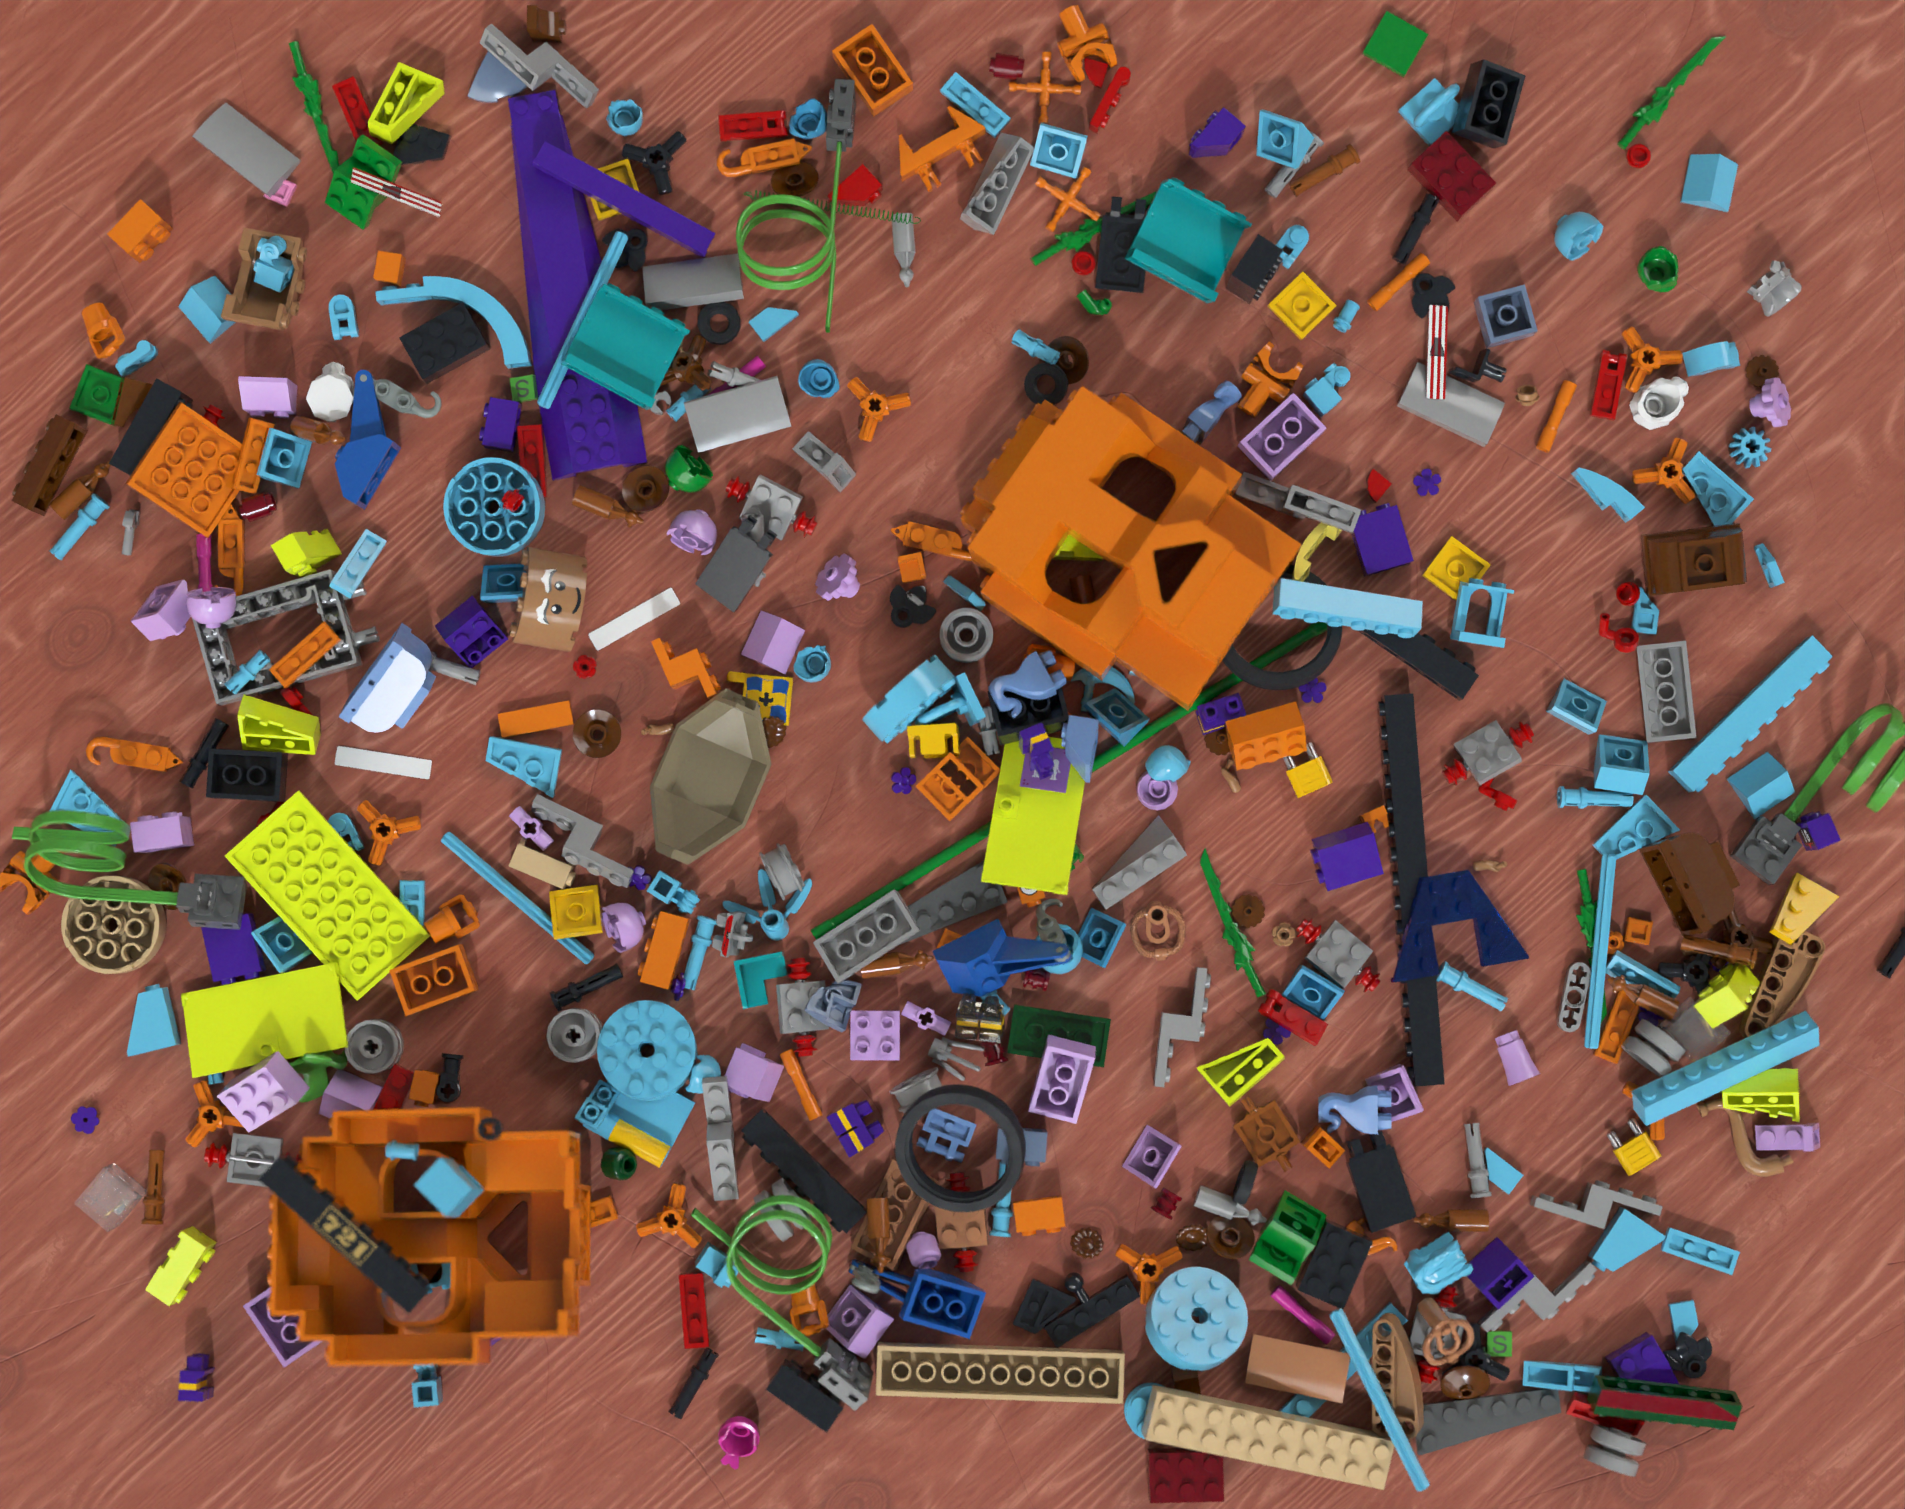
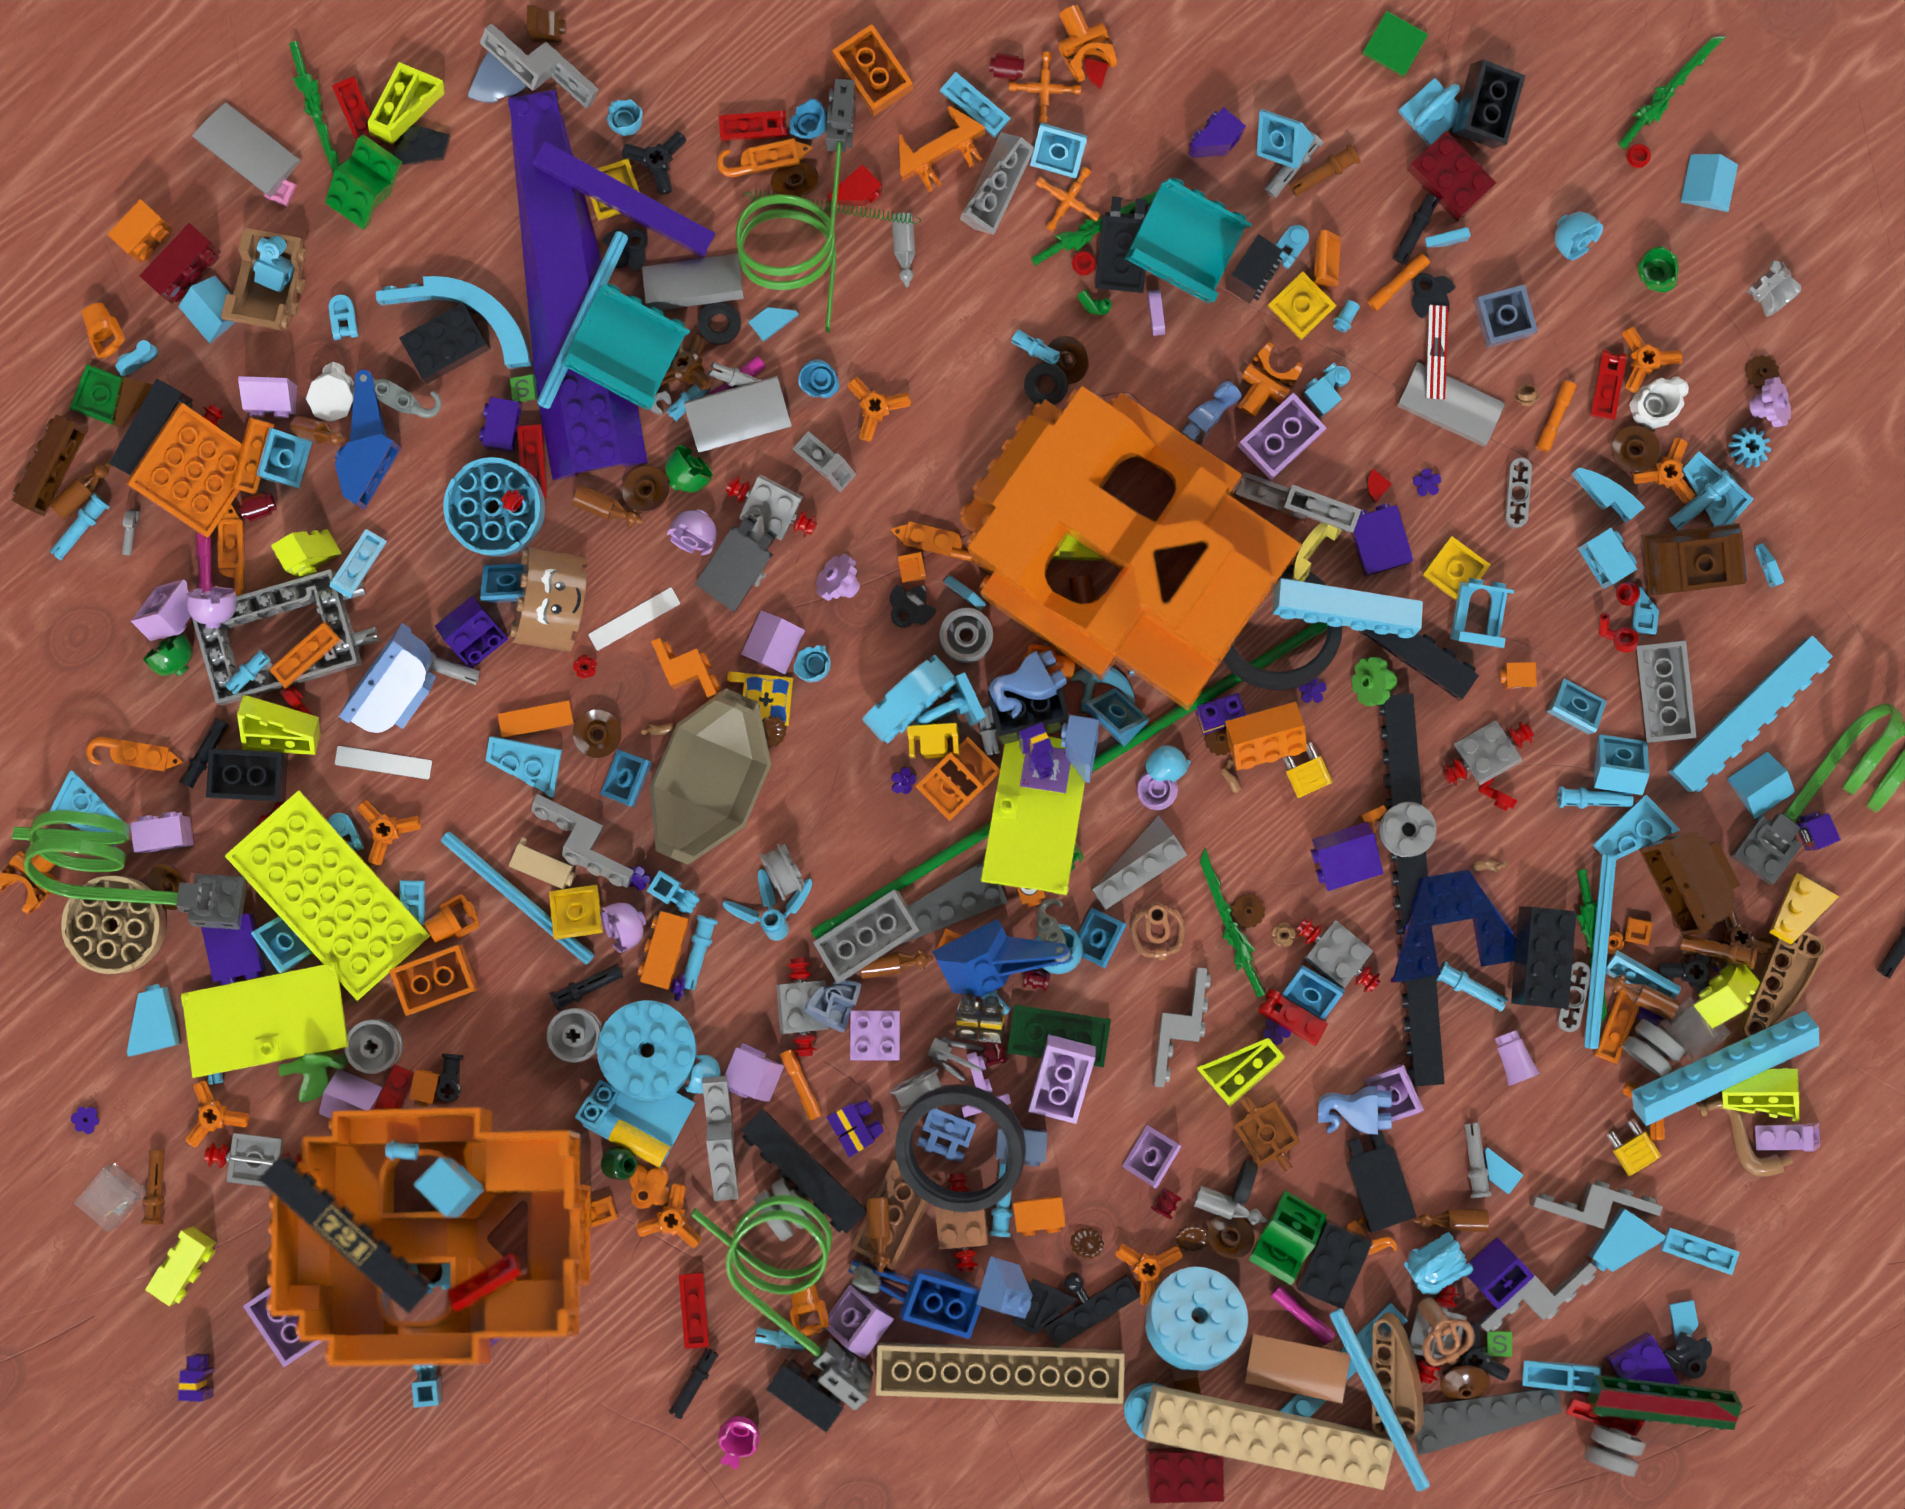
(170, 656): none -> green cylinder
(180, 264): none -> dark red brick
(263, 1091): lavender brick -> none
(389, 267): orange panel -> none
(396, 192): sticker -> none
(484, 1282): none -> red plate
(497, 1127): black bush -> none
(522, 818): lavender axle -> none
(626, 778): none -> dark azure slope
(651, 1183): none -> orange plate
(713, 1263): medium azure brick -> none
(734, 934): light grey hips -> none
(753, 972): teal panel -> none
(913, 1012): lavender axle -> none
(923, 1250): lavender head -> none
(980, 1083): none -> lavender bracket
(1005, 1288): none -> medium blue slope
(1110, 99): red plate -> none
(1156, 312): none -> lavender beam
(1323, 1146): orange slope -> none
(1327, 259): none -> orange tile
(1373, 681): none -> bright green plant
(1422, 823): none -> light grey wheel
(1448, 238): none -> medium azure tile
(1481, 367): black bracket -> none
(1518, 675): none -> orange brick
(1522, 511): none -> light grey beam
(1543, 957): none -> black brick
(1608, 558): none -> medium azure brick
(1635, 438): none -> reddish brown dish
(1711, 358): medium azure brick -> none
(1712, 492): none -> medium azure pin

